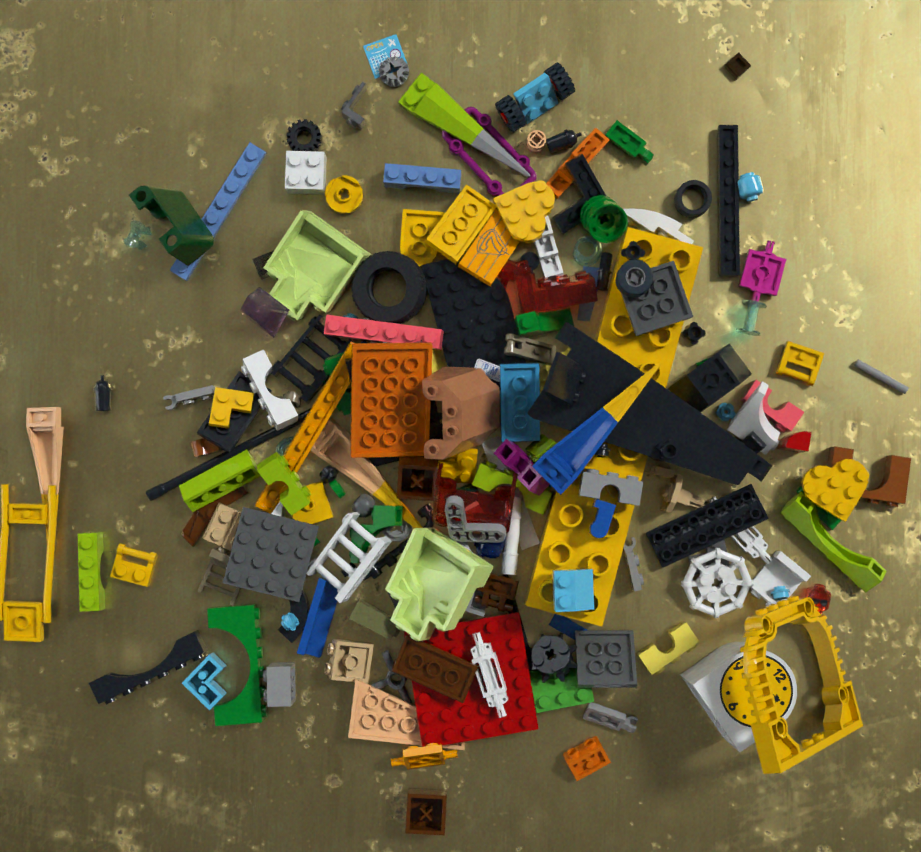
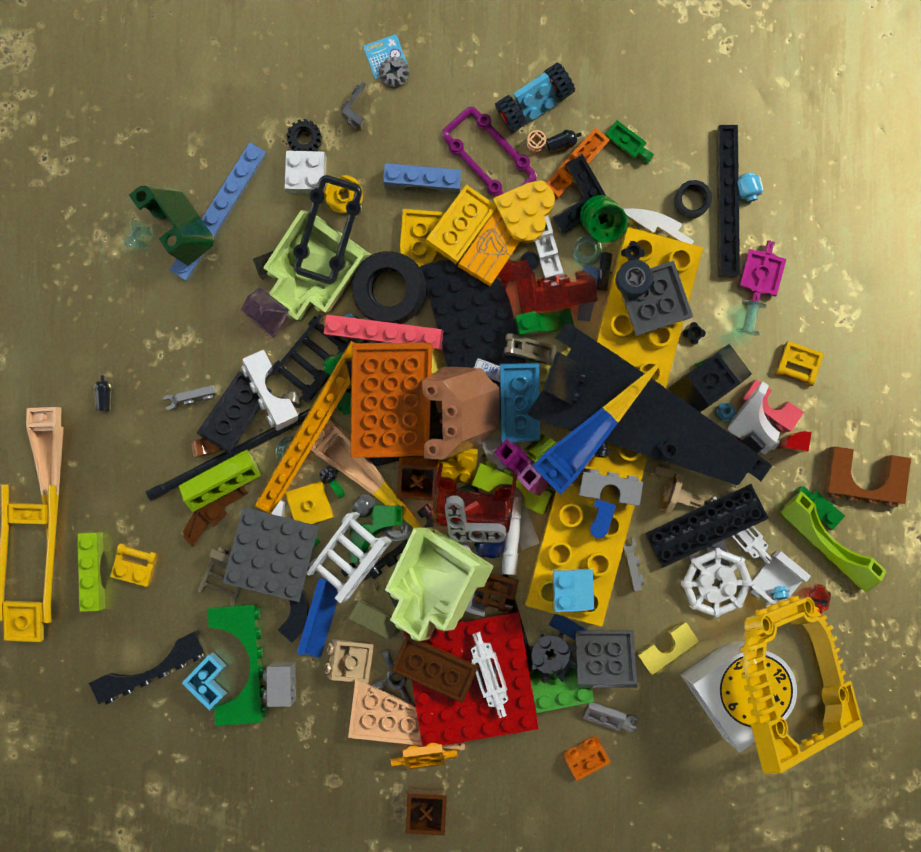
(223, 526): tan plate -> none
(226, 401): yellow plate -> none
(276, 469): lime arch -> none
(289, 621): medium azure plate -> none
(353, 209): none -> black bar
(436, 107): lime plate -> none
(737, 66): dark brown tile -> none
(836, 487): yellow plate -> none
(881, 376): light grey bar -> none

